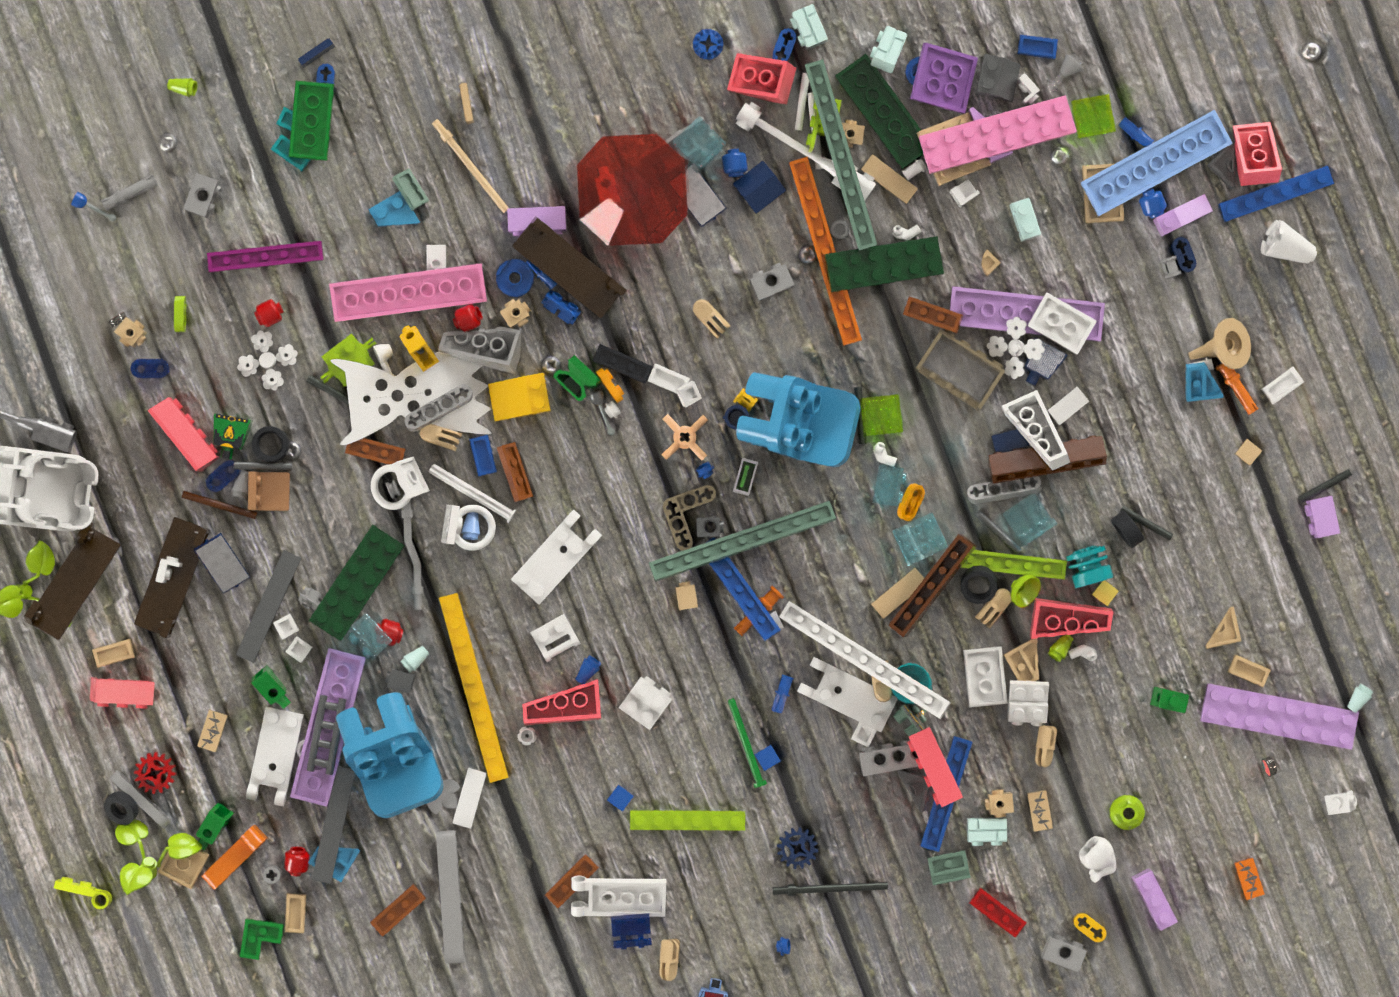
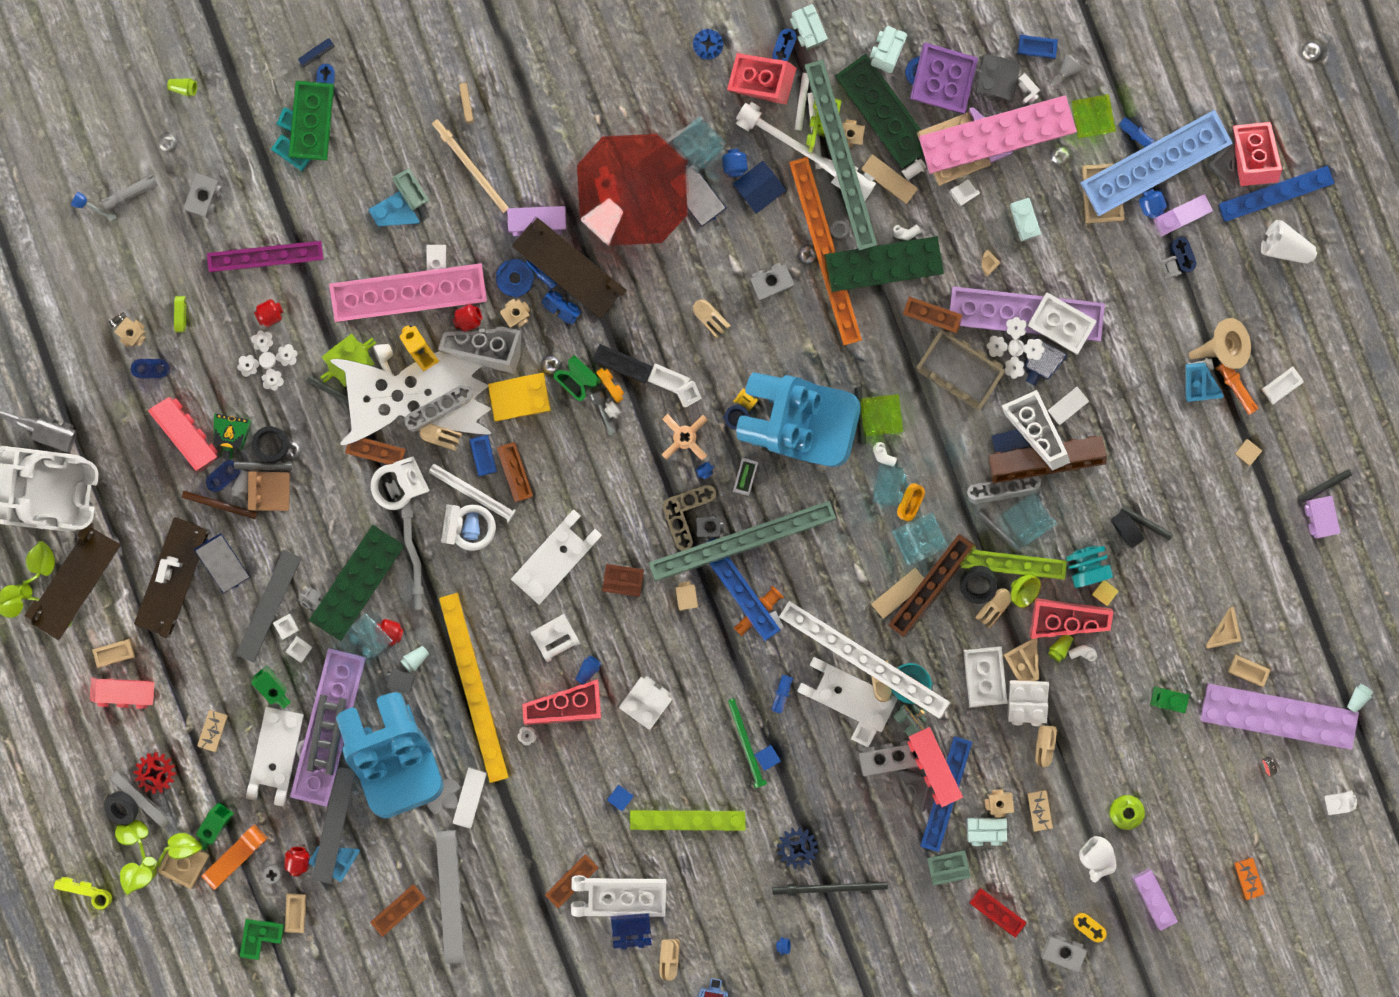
(623, 580): none -> copper plate

